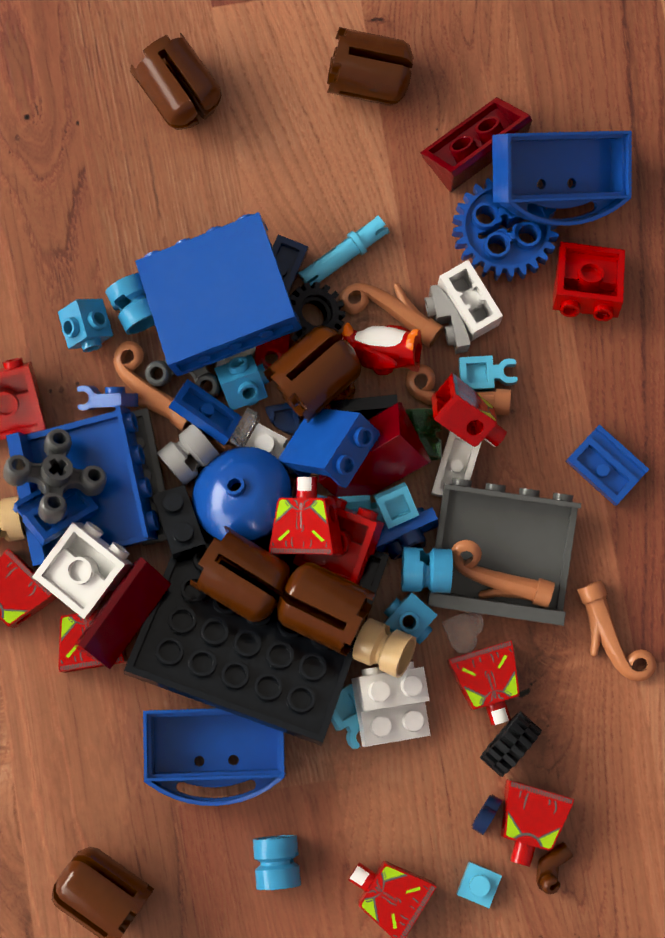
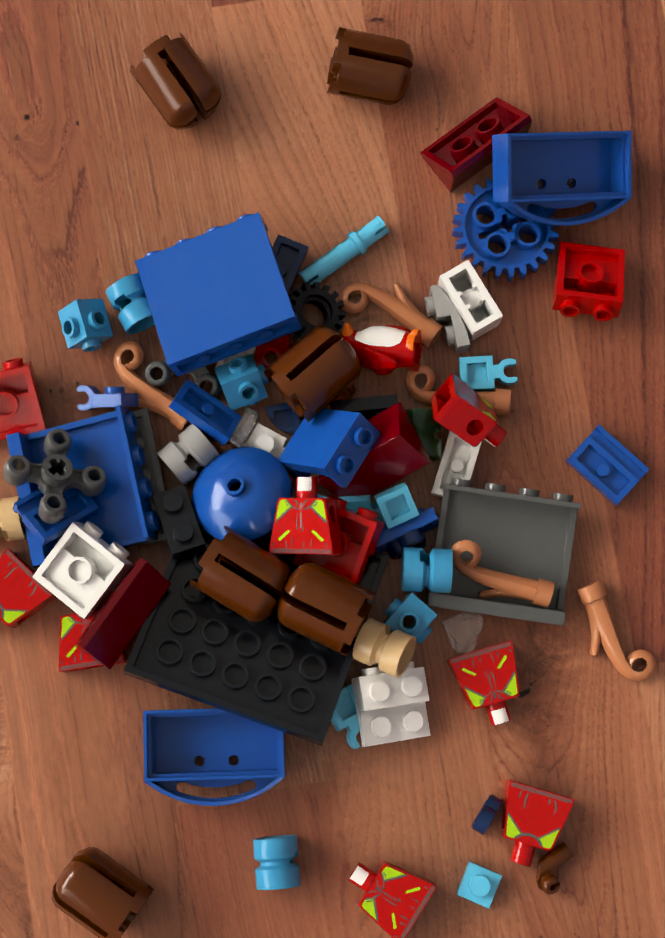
(511, 744): black tyre -> none

